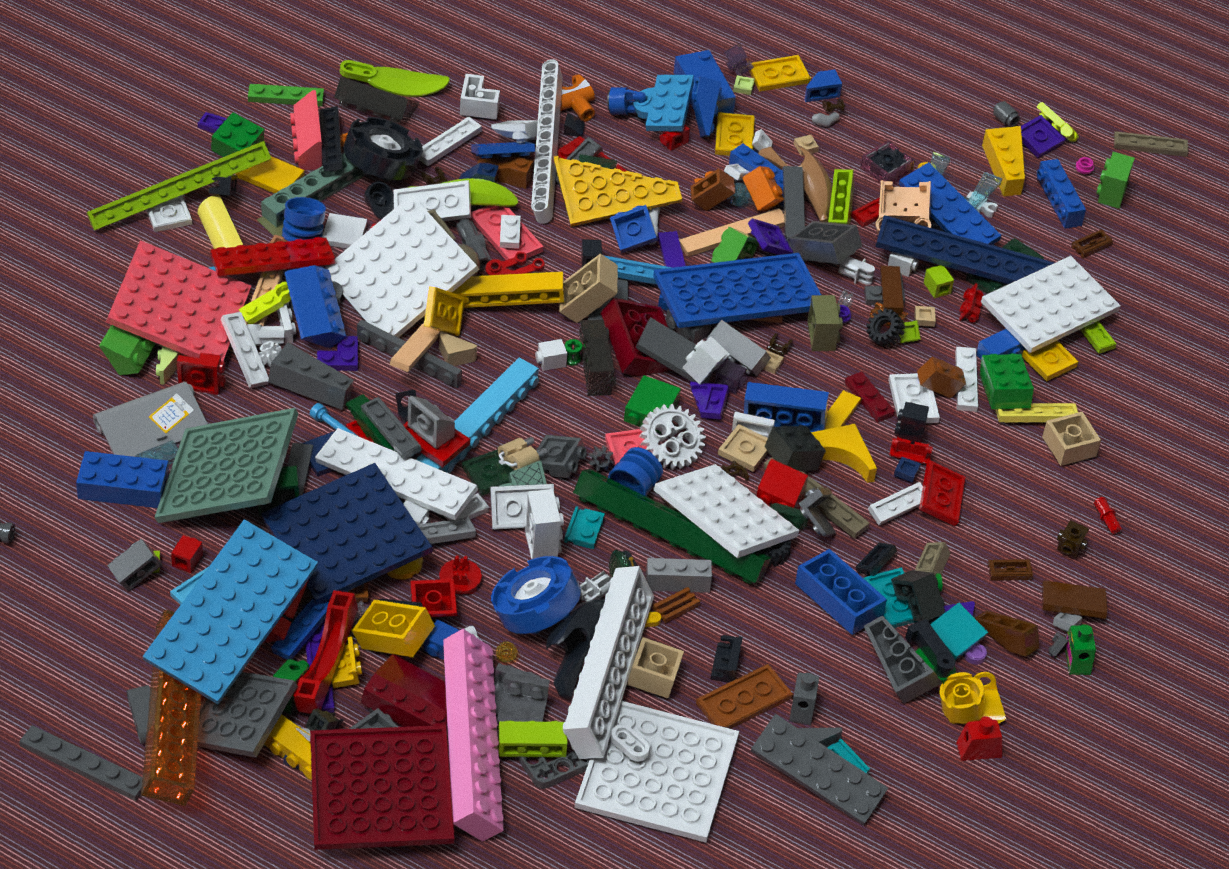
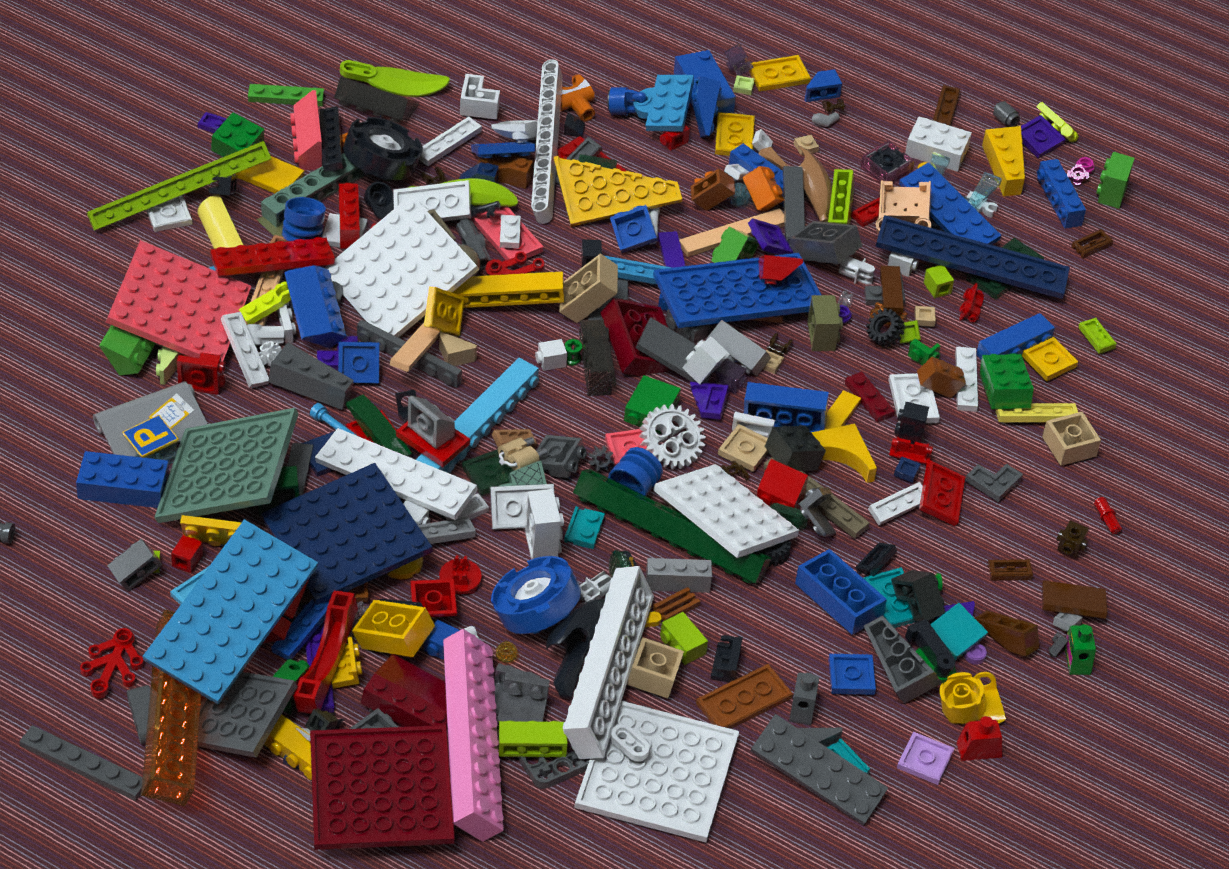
(122, 640): none -> red plant
(150, 436): none -> blue piece
(208, 530): none -> yellow plate
(348, 214): none -> red arch
(359, 361): none -> blue plate
(391, 428): dark grey tile -> none
(489, 208): none -> black piece
(504, 436): none -> medium nougat plate
(684, 635): none -> lime brick
(776, 267): none -> red slope
(852, 674): none -> blue plate
(921, 353): none -> green bracket
(925, 758): none -> lavender tile
(933, 558): dark tan slope -> none
(936, 137): none -> white brick
(946, 105): none -> reddish brown tile
(996, 484): none -> dark grey plate
(1050, 304): white plate -> none
(1078, 179): none -> plate
(1150, 144): dark tan tile -> none

